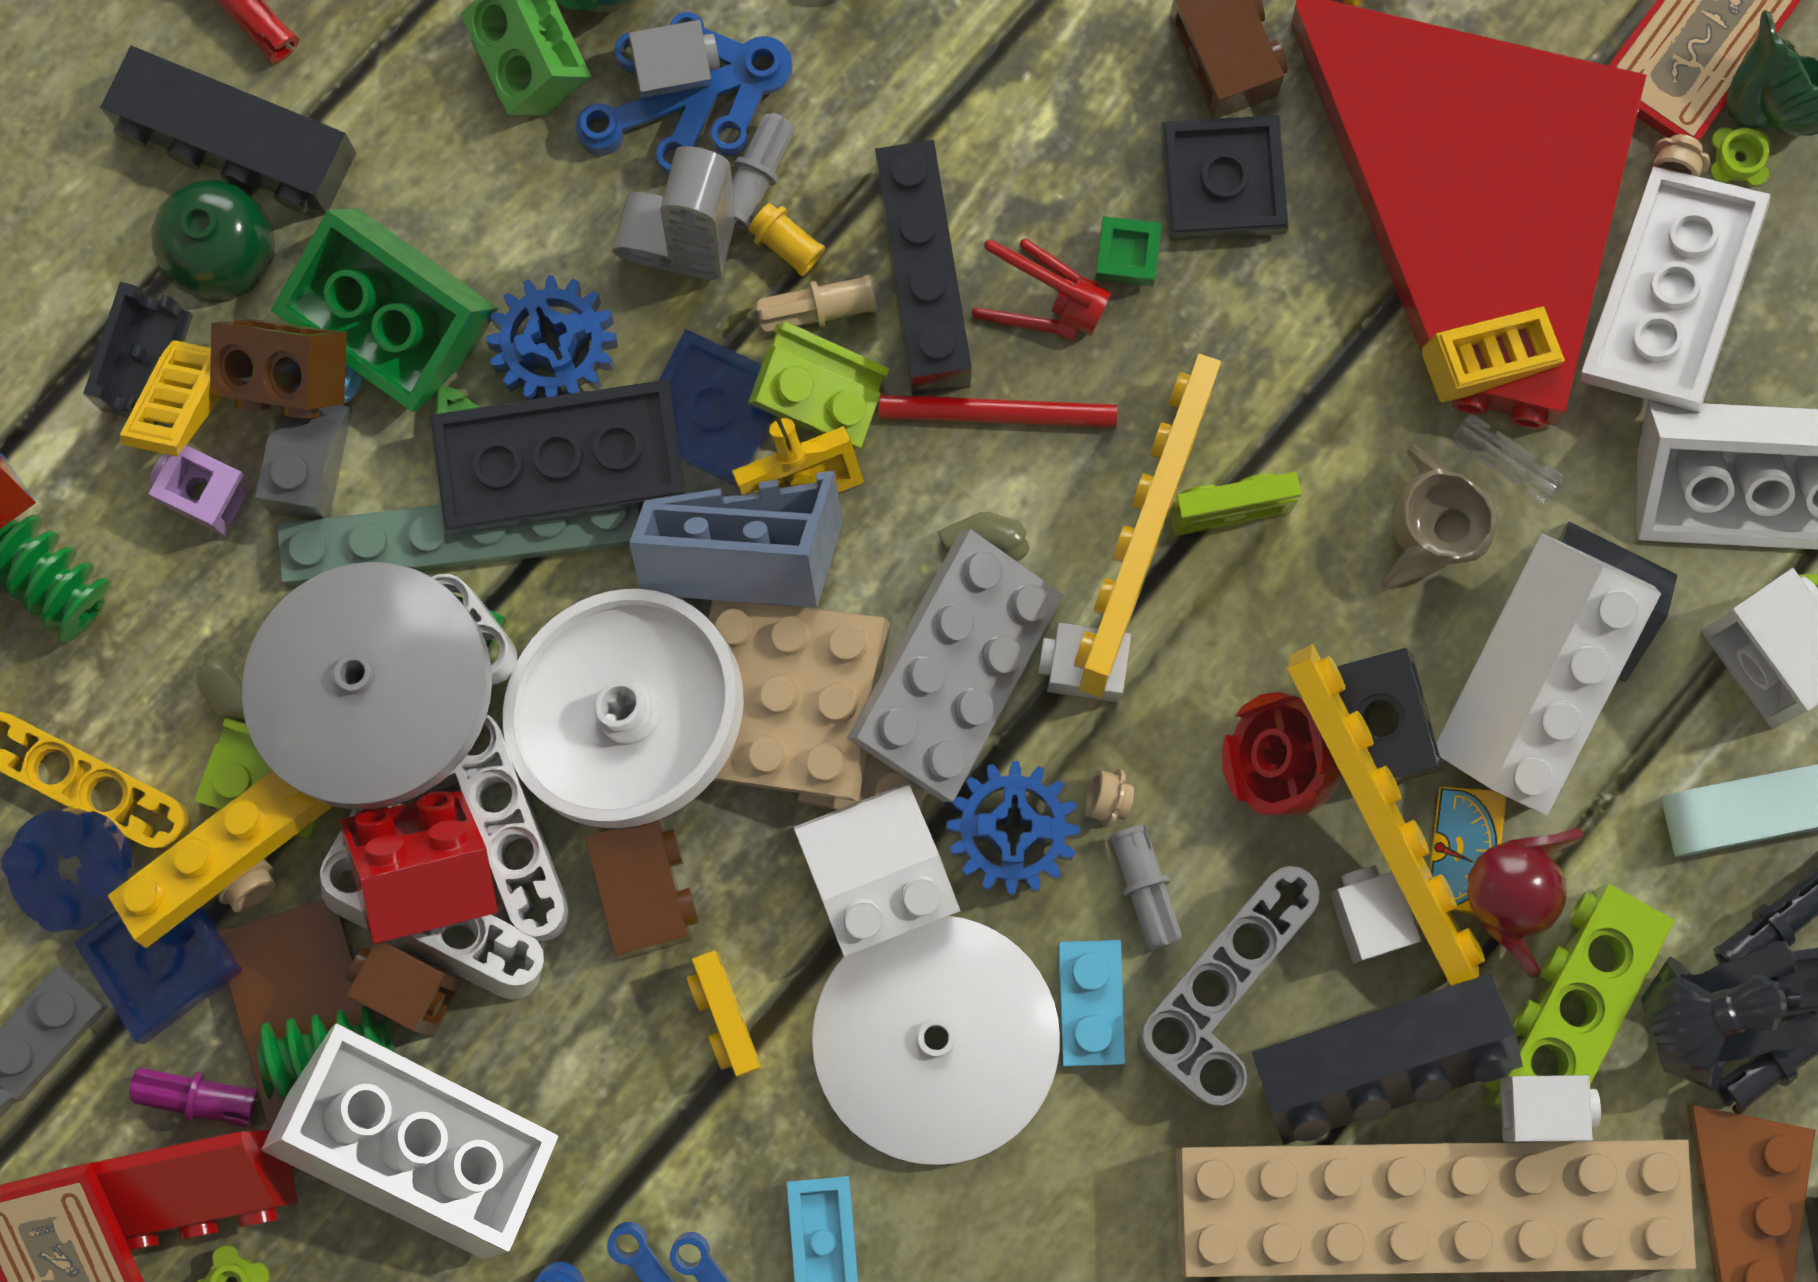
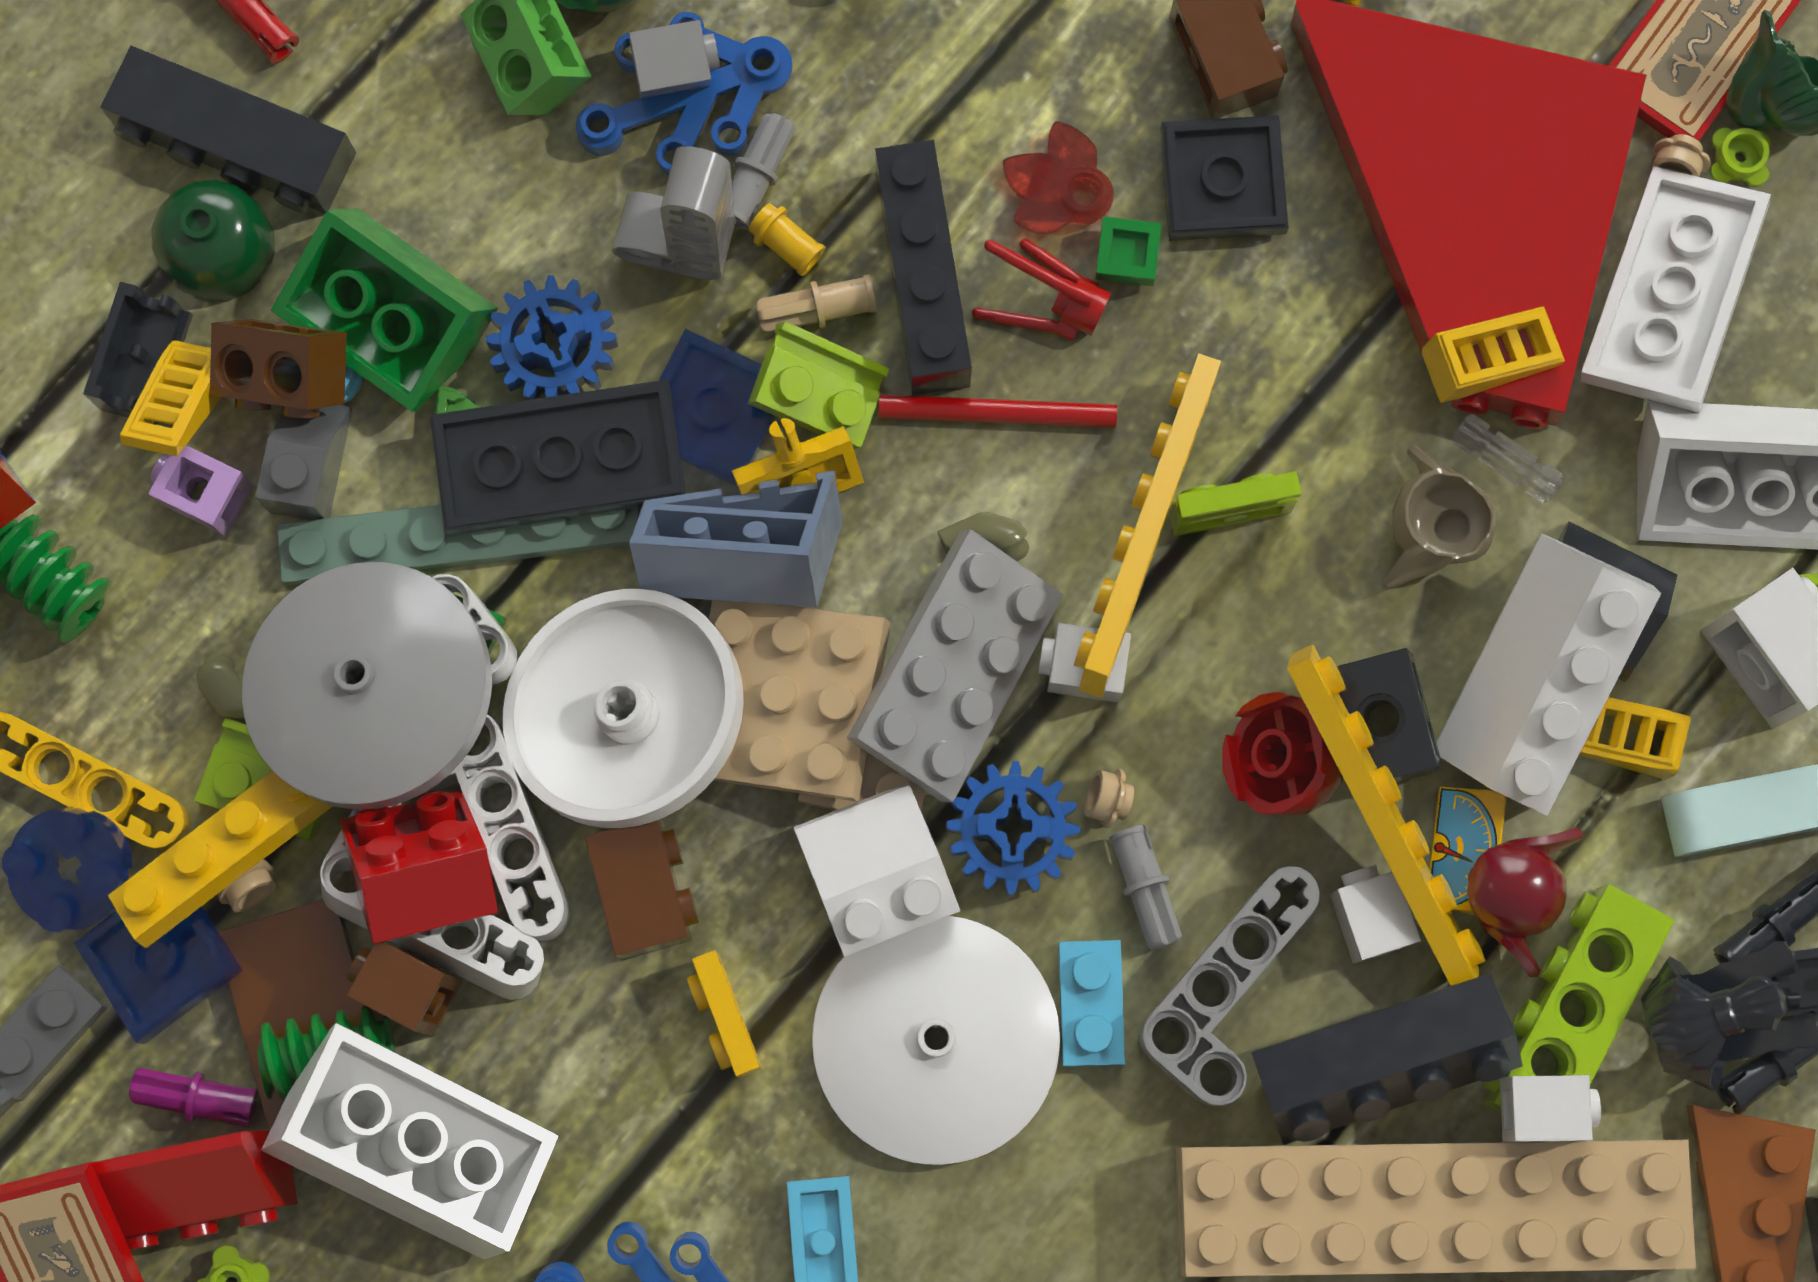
(1051, 180): none -> clear red plate
(1639, 760): none -> yellow slope

